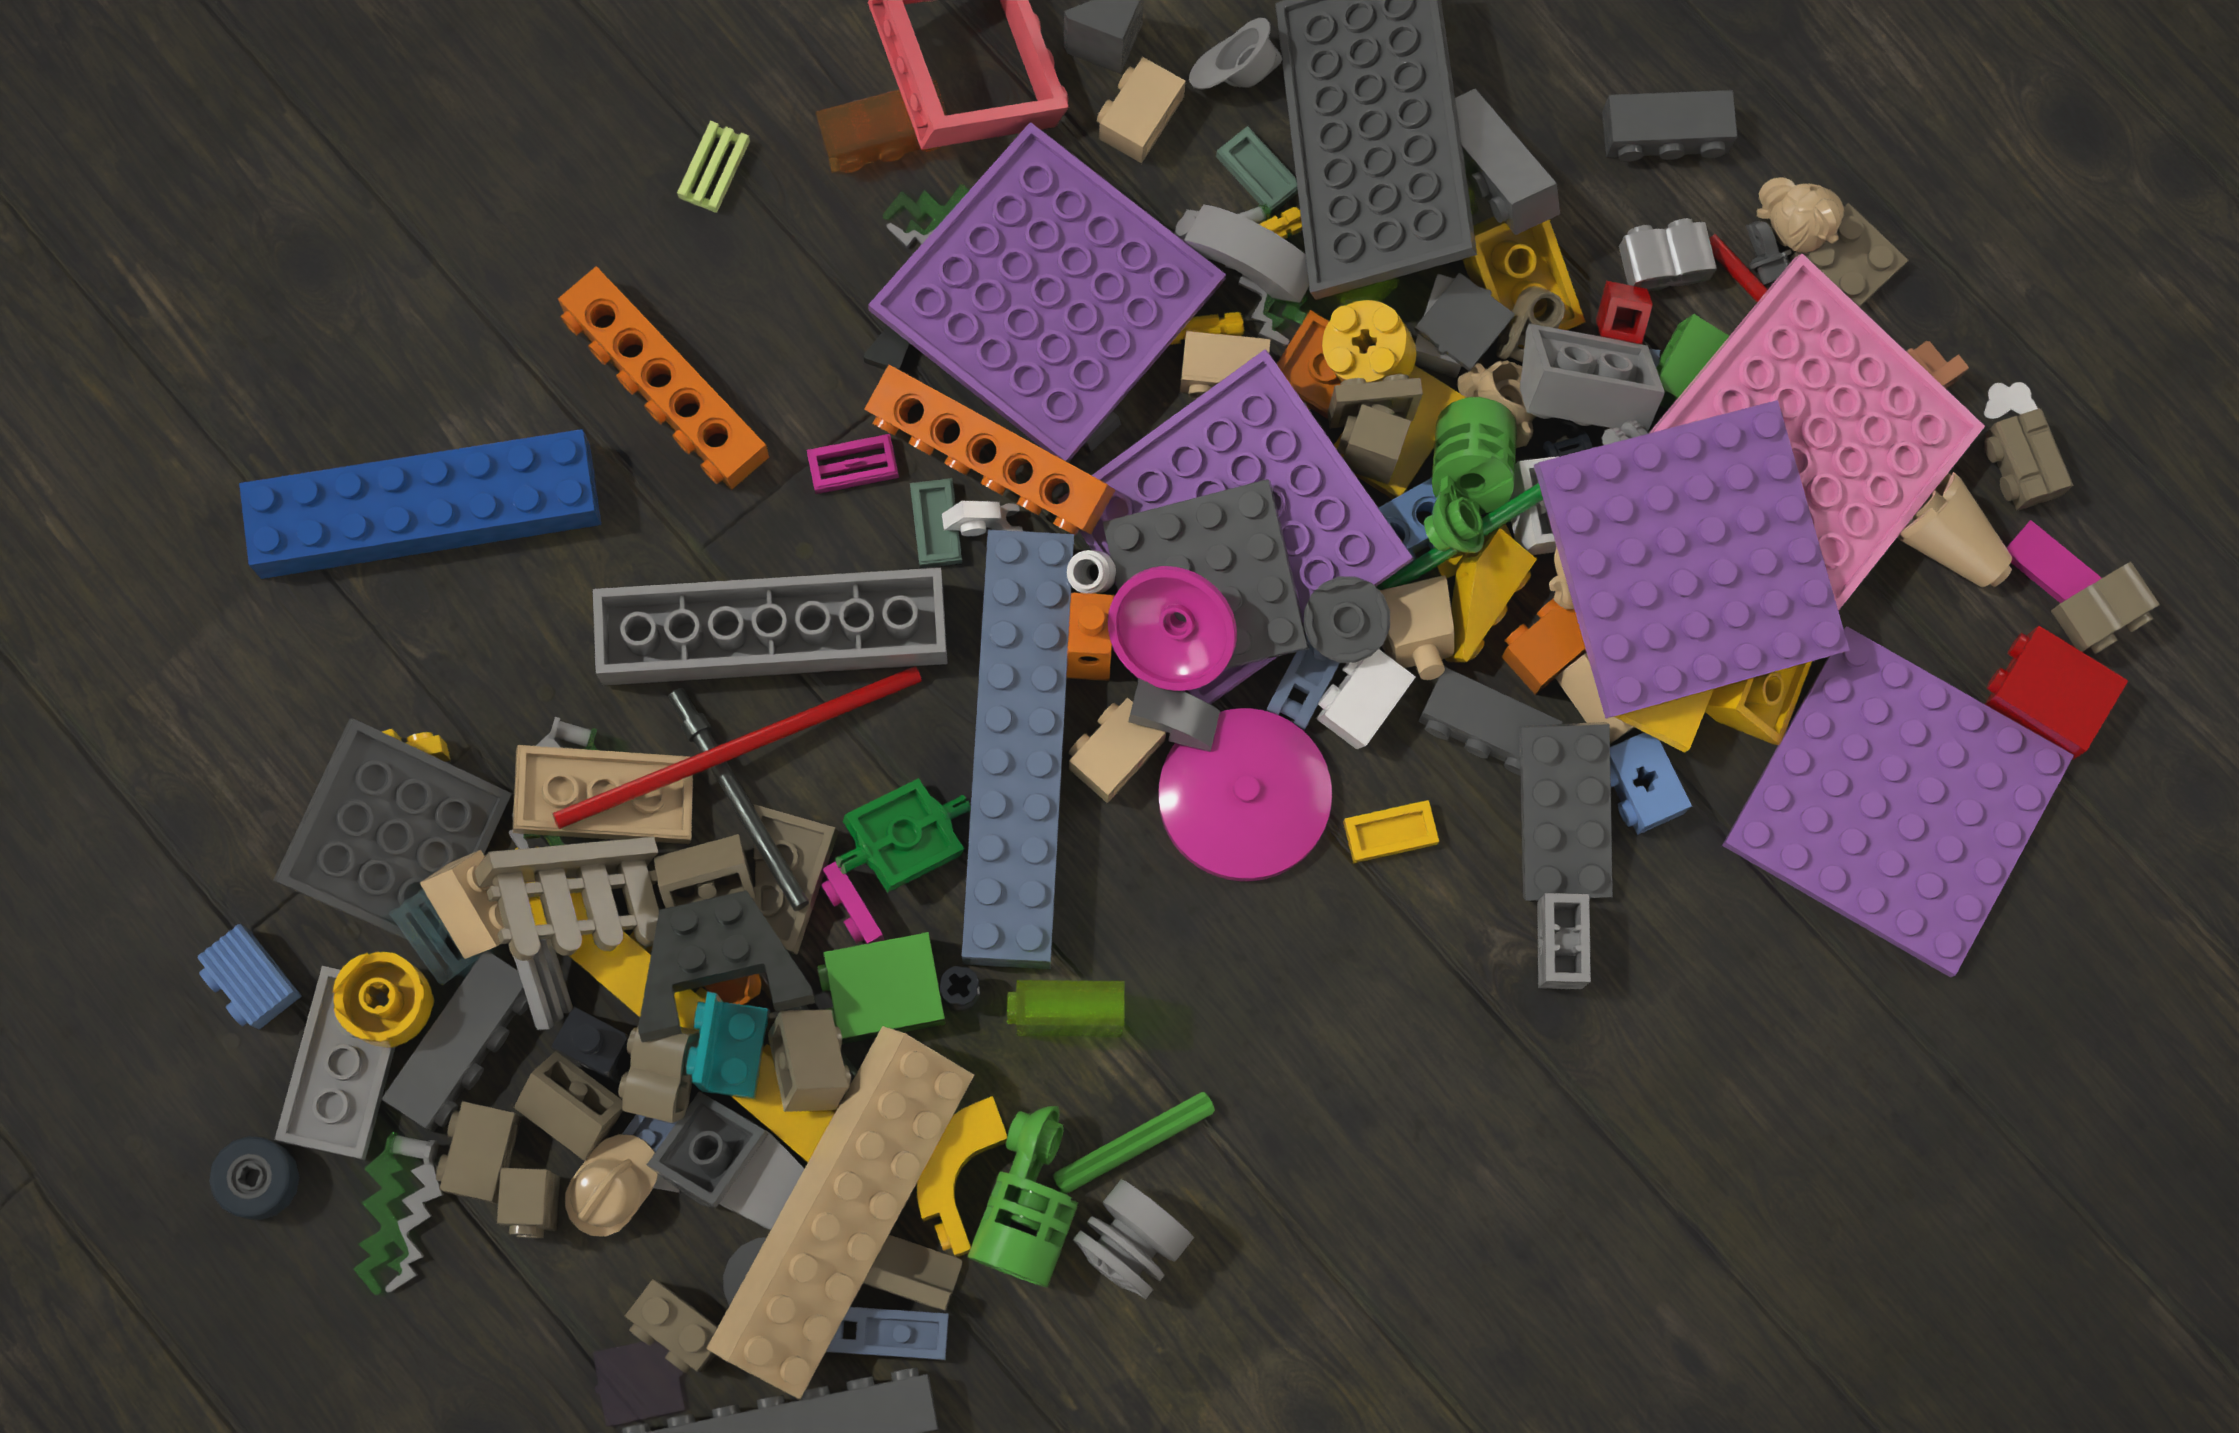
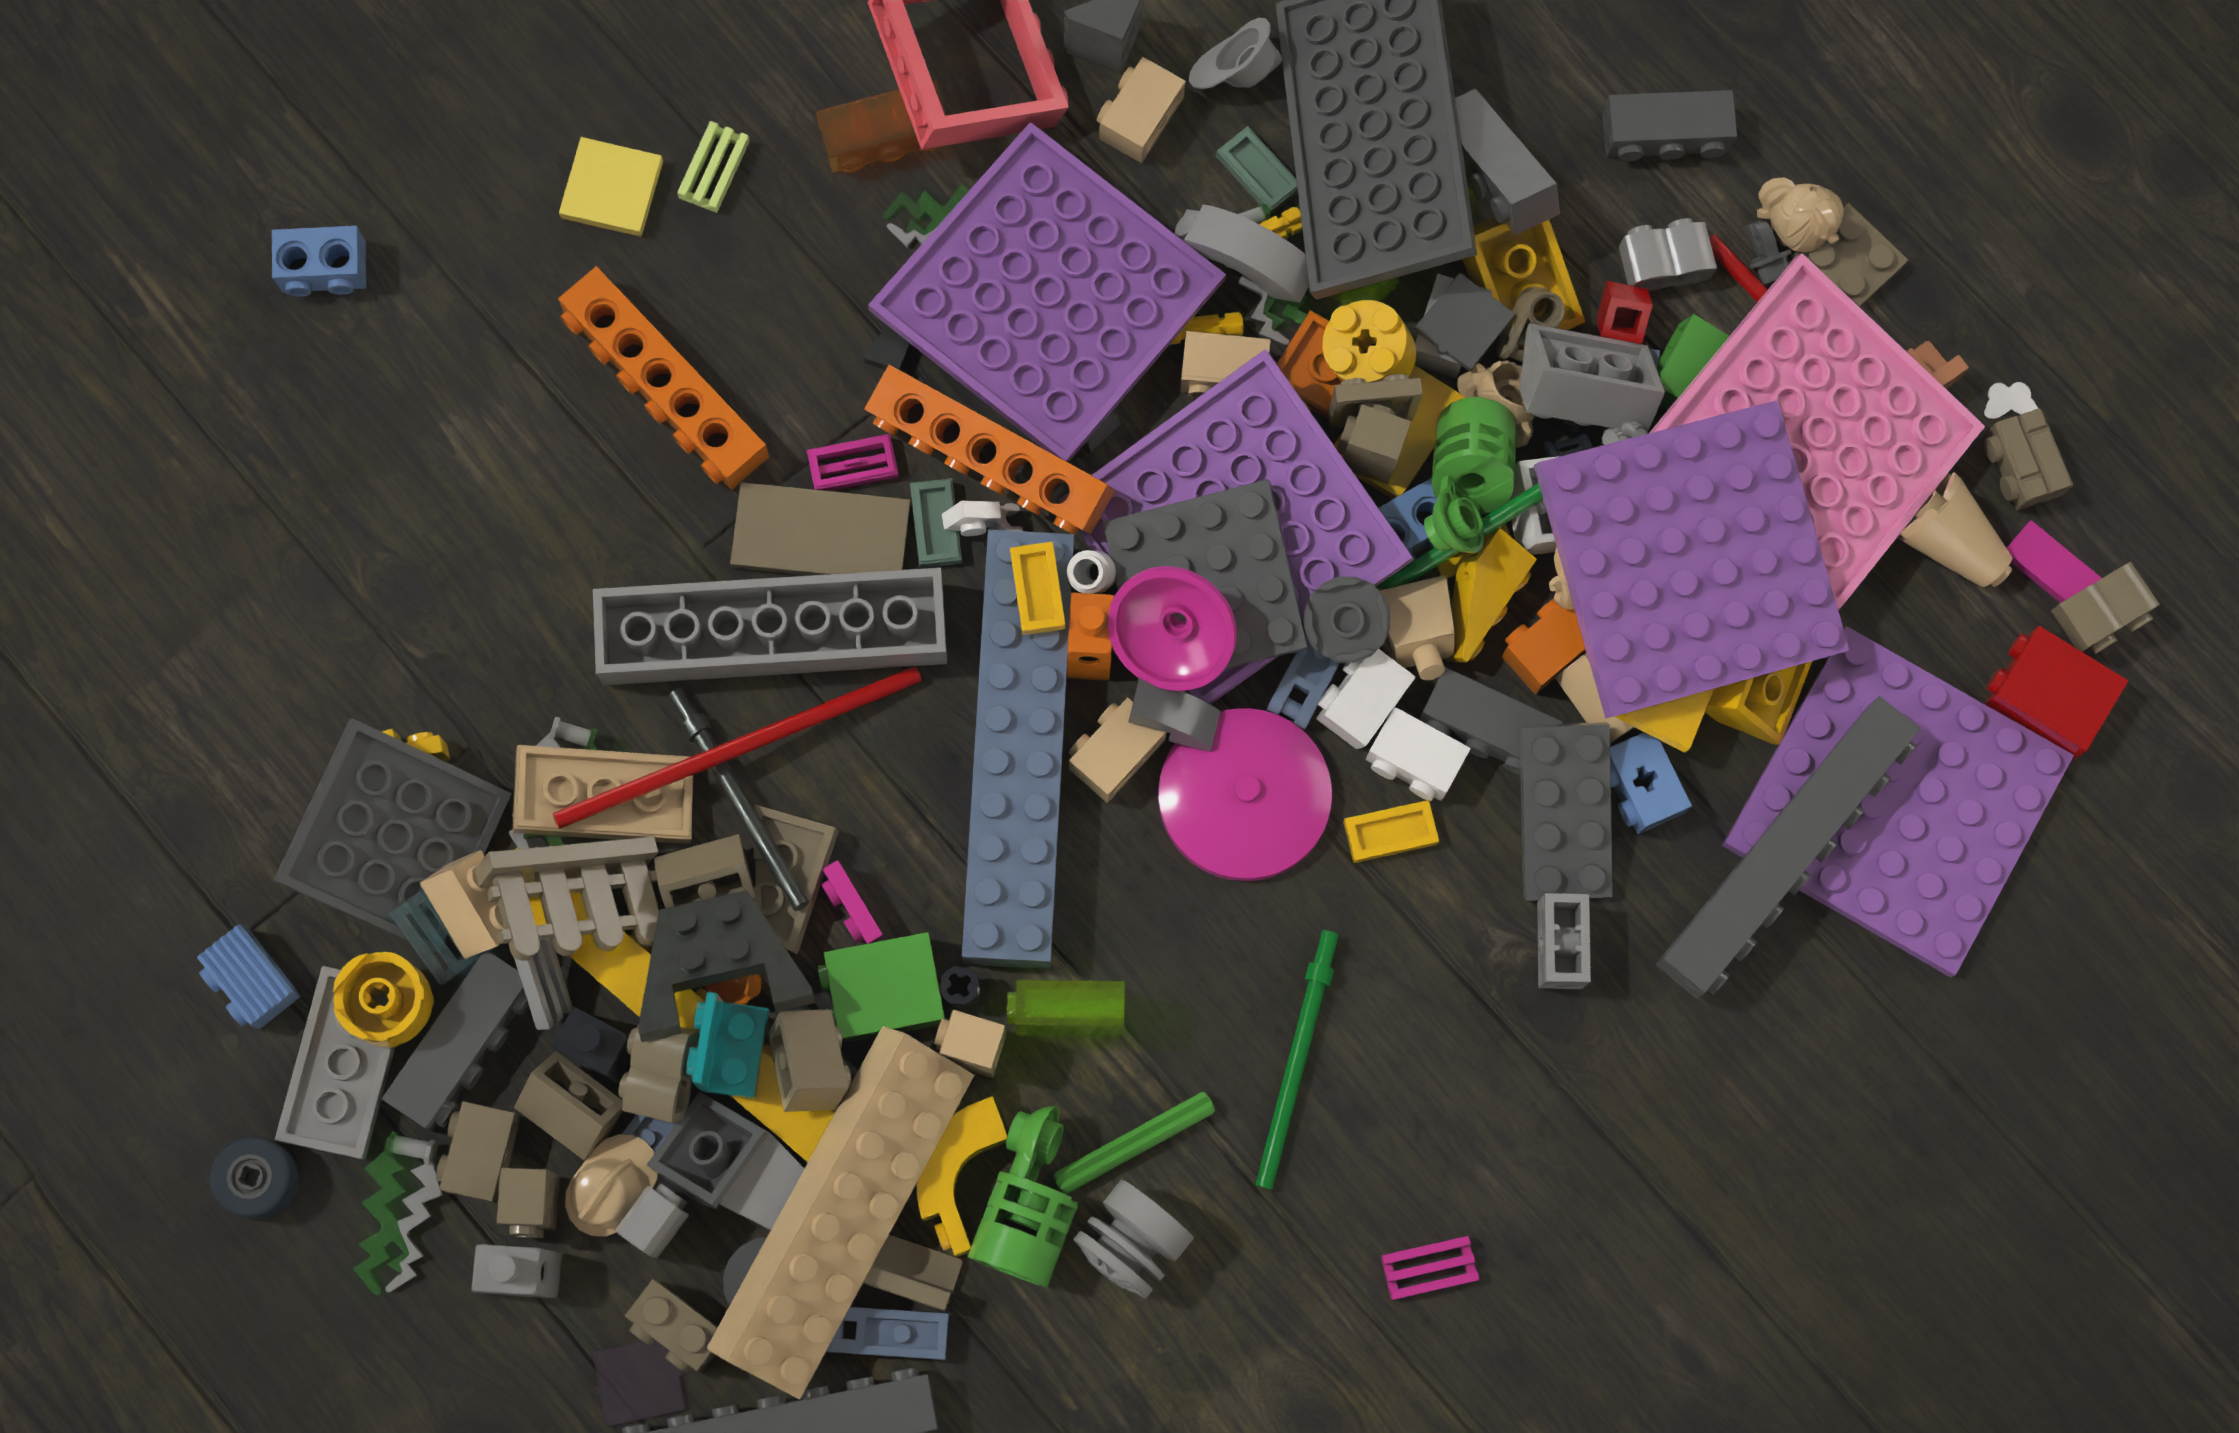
(320, 248): none -> medium blue brick
(419, 504): blue brick -> none
(516, 1271): none -> light grey torso
(611, 186): none -> light yellow tile
(653, 1220): none -> light grey brick
(818, 531): none -> dark tan tile
(903, 835): green plate -> none
(971, 1042): none -> tan brick
(1037, 588): none -> yellow tile
(1318, 977): none -> green bar
(1416, 755): none -> white brick
(1467, 1259): none -> dark pink tile
(1788, 847): none -> dark grey brick

